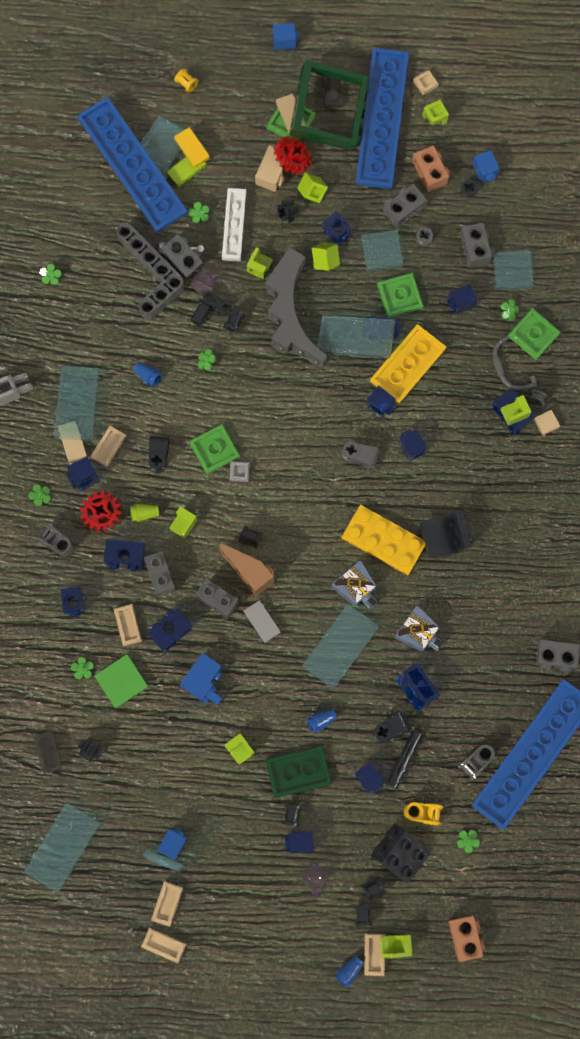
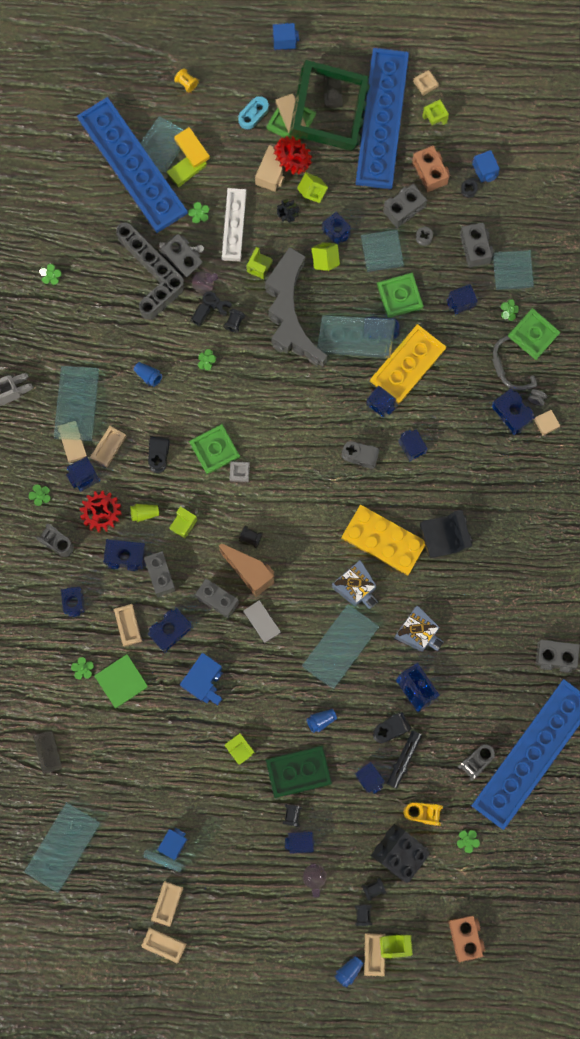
(89, 749): black gear -> none
(252, 113): none -> medium azure plate
(516, 411): lime panel -> none

